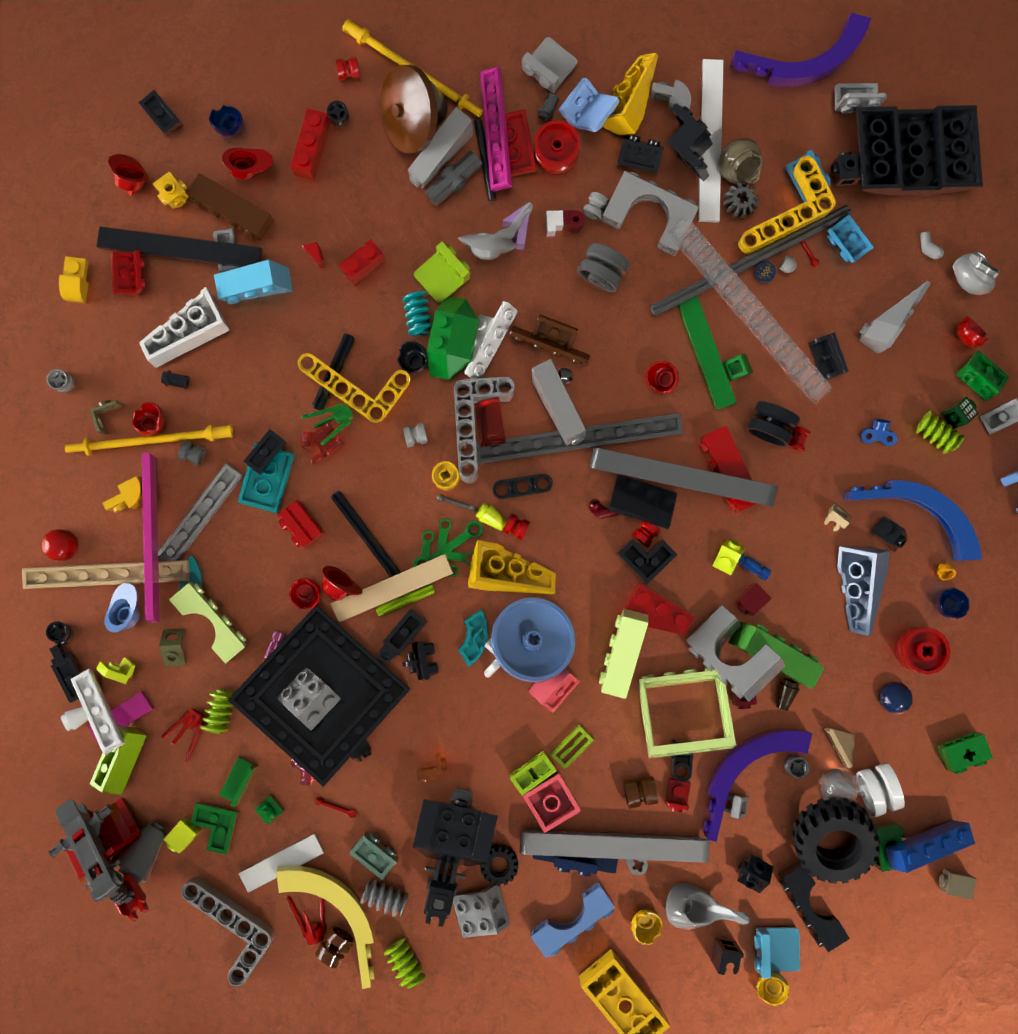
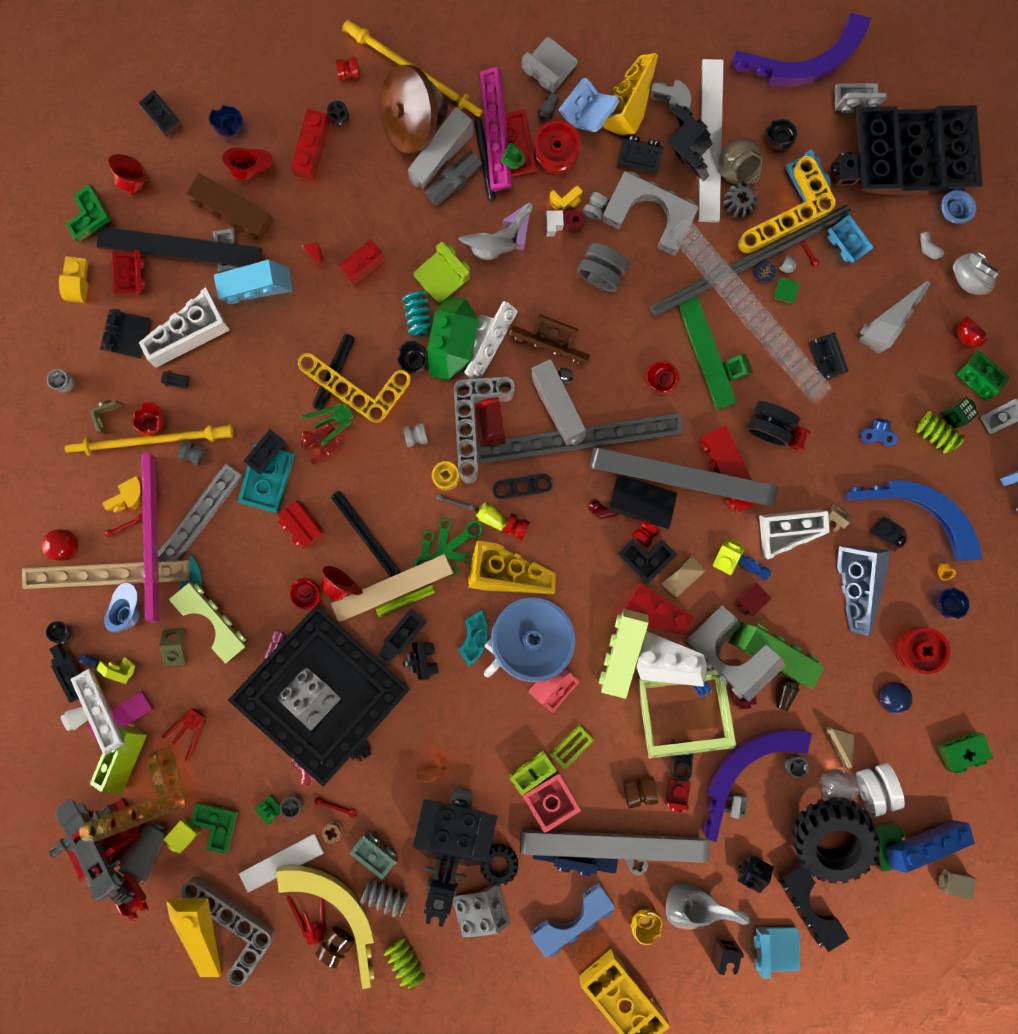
(89, 661): none -> dark blue tile
(92, 216): none -> green plate
(109, 533): none -> red hinge
(124, 333): none -> black hinge
(143, 808): none -> clear yellow beam
(171, 190): yellow brick -> none
(195, 929): none -> yellow wedge
(219, 710): lime piece -> none
(238, 780): green panel -> none
(289, 808): none -> dark grey wheel
(338, 831): none -> medium nougat bush
(513, 157): none -> green tile
(571, 199): none -> yellow bracket
(670, 662): none -> white wedge
(683, 577): none -> tan slope
(701, 691): none -> blue bush
(773, 990): yellow hair -> none
(781, 134): none -> black hair
(786, 290): none -> green tile
(788, 529): none -> white wedge
(958, 207): none -> medium blue hat

